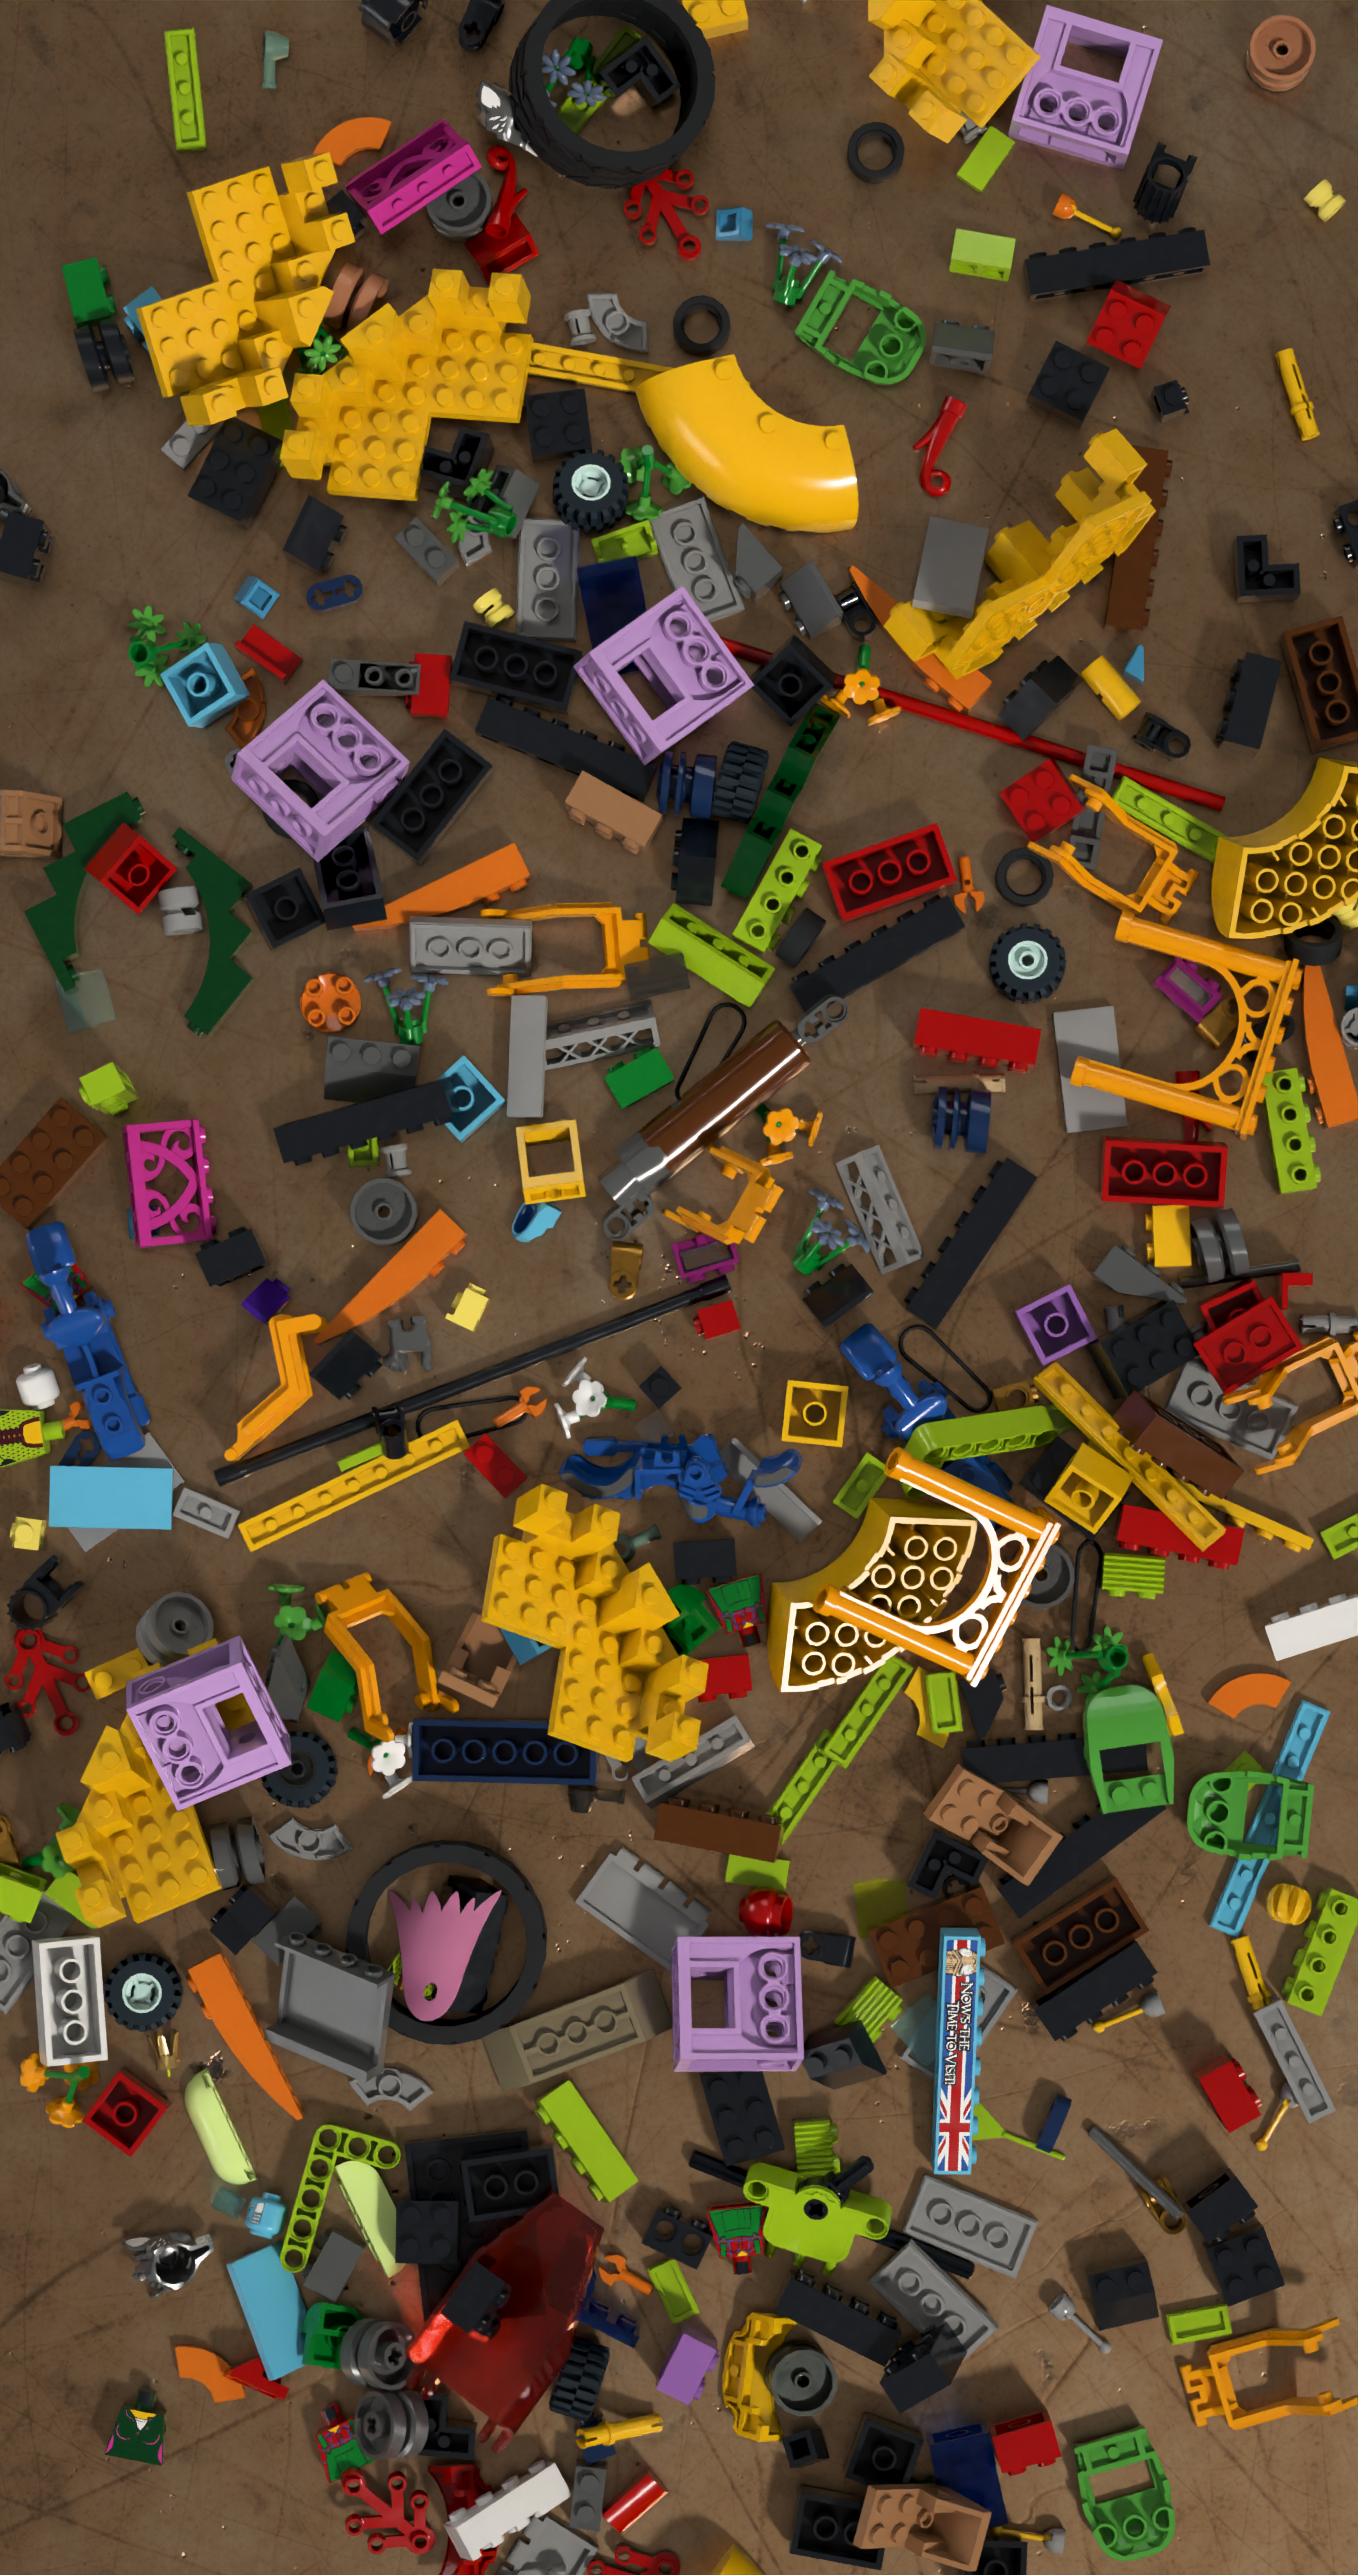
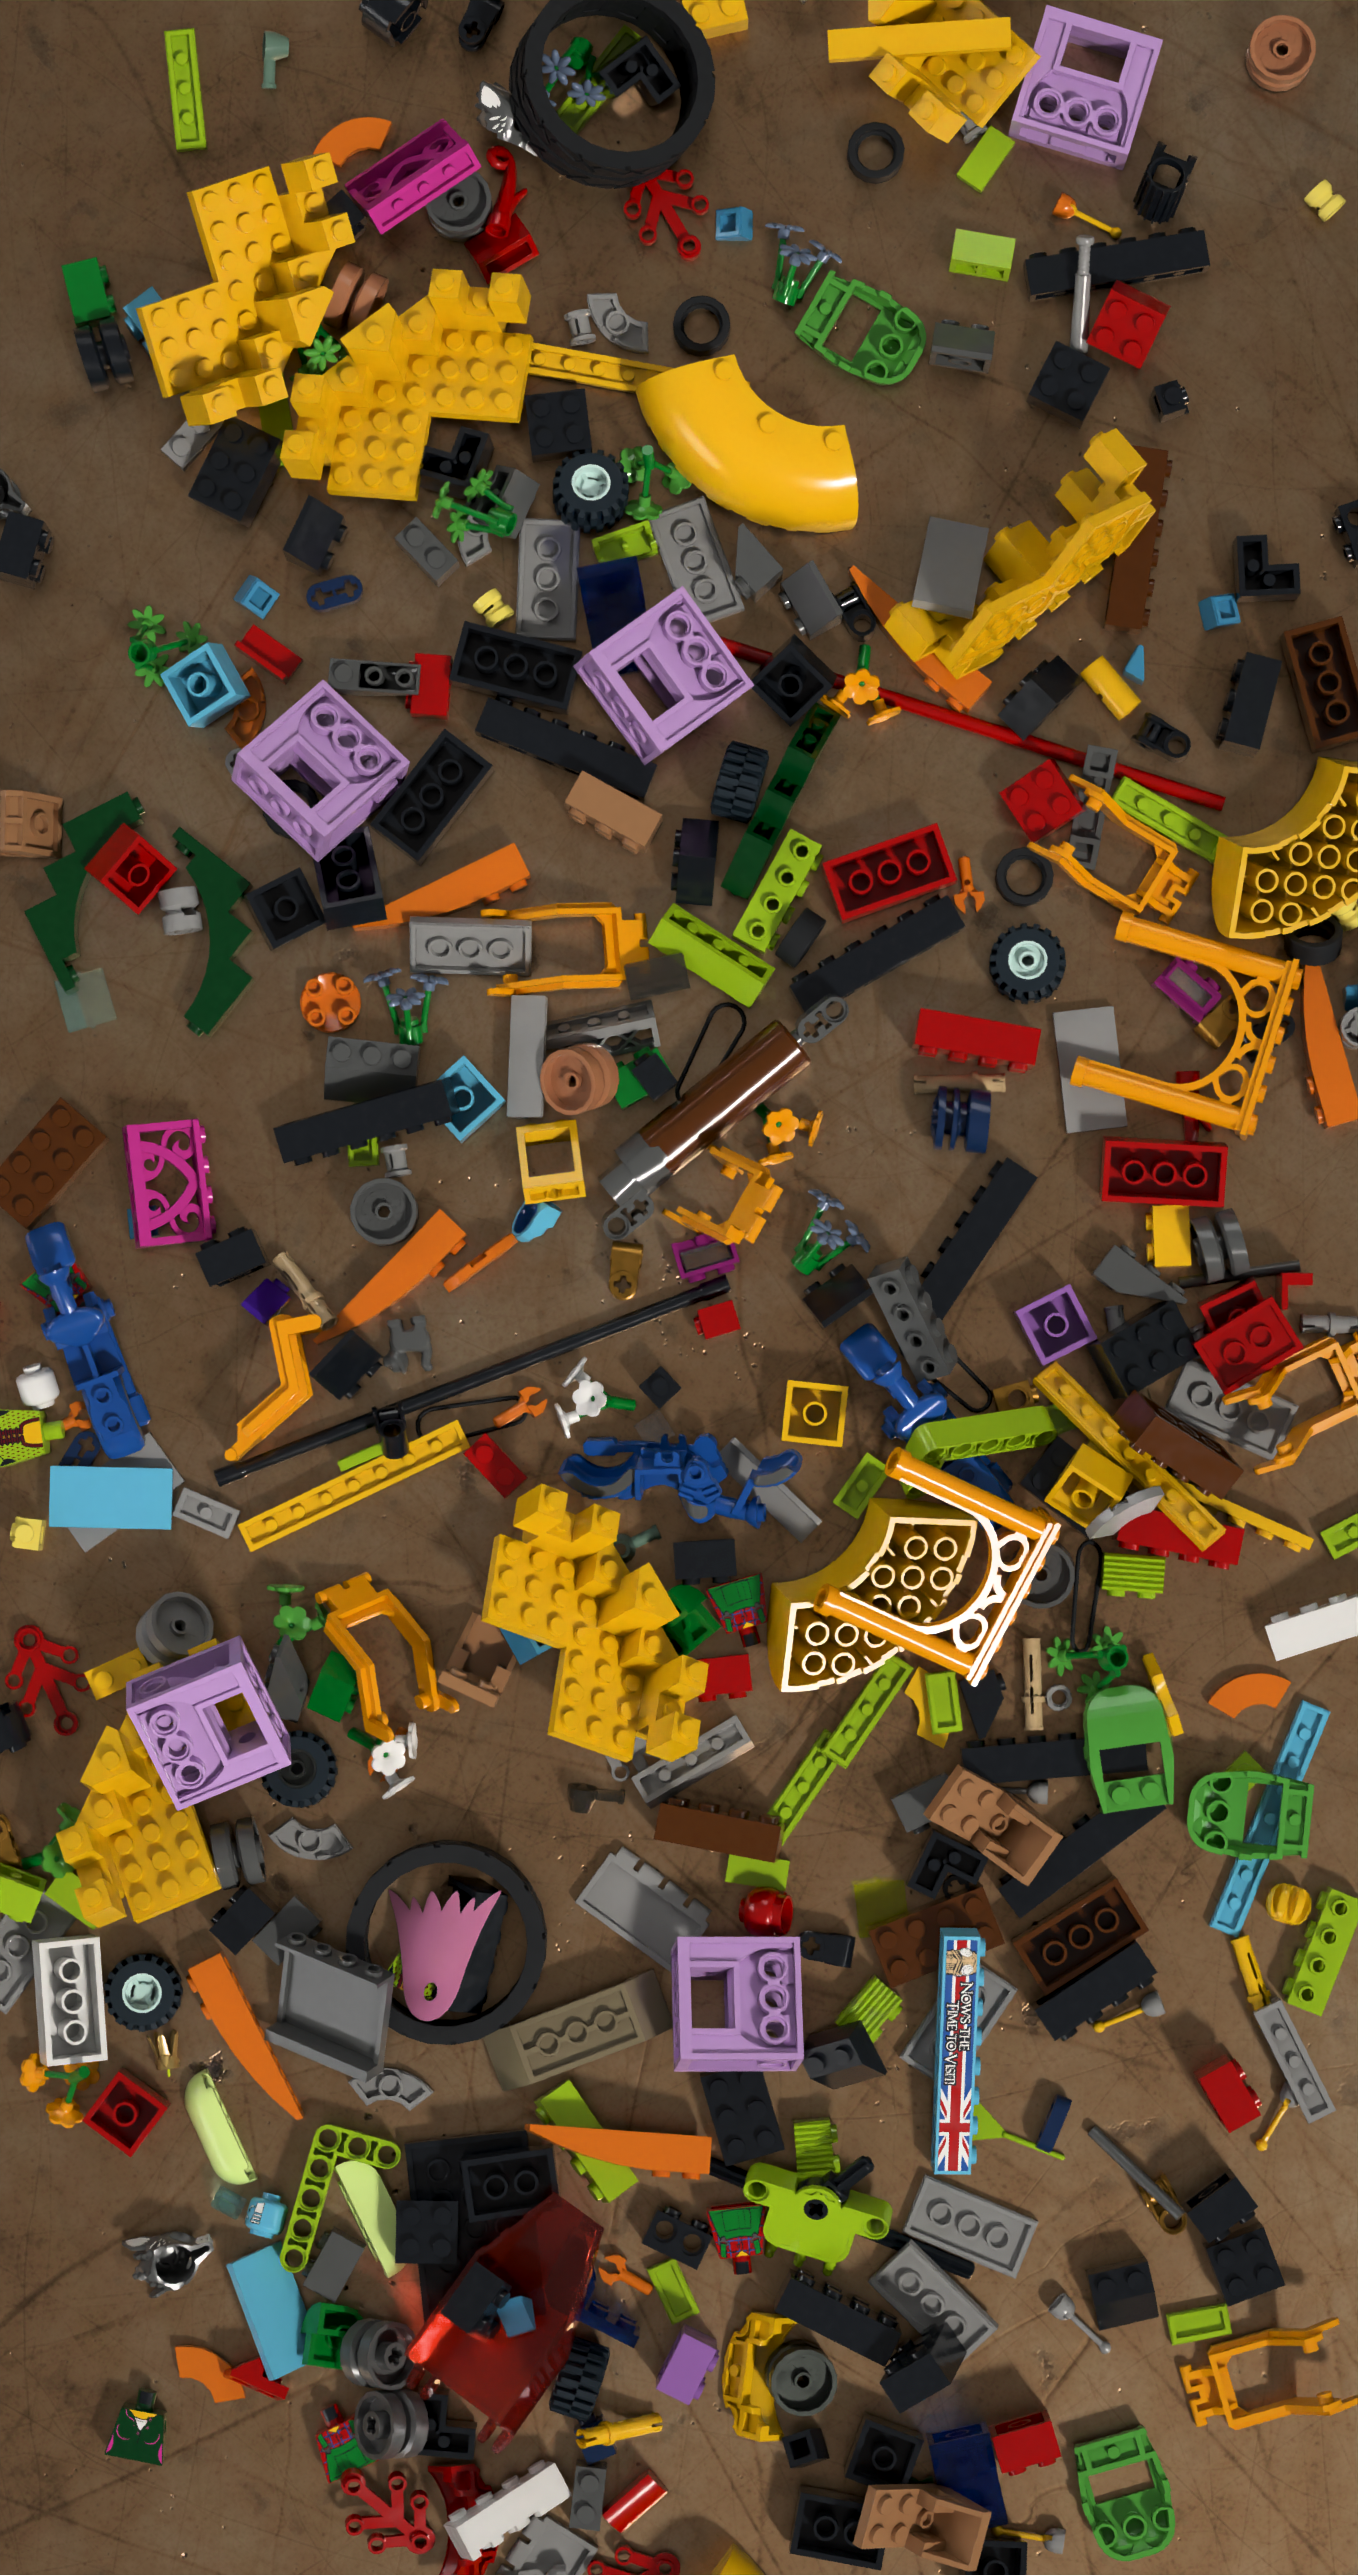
(48, 1591): black piece -> none
(108, 1089): lime brick -> none
(312, 1301): none -> tan pin
(468, 1307): light yellow brick -> none
(480, 1262): none -> orange tile
(498, 1753): dark blue brick -> none
(517, 2316): none -> dark azure slope
(579, 1078): none -> nougat wheel
(634, 2149): none -> orange slope
(653, 1075): none -> black brick
(687, 784): dark blue wheel -> none
(885, 1207): light grey fence -> none
(913, 1319): none -> dark grey brick
(915, 1800): none -> dark grey brick
(918, 2028): clear light blue piece -> none
(920, 39): none -> yellow tile
(936, 438): red plant -> none
(1081, 301): none -> light grey piece
(1134, 1506): none -> light grey tile
(1219, 611): none -> dark azure slope
(1288, 1132): lime brick -> none
(1297, 395): yellow pin -> none

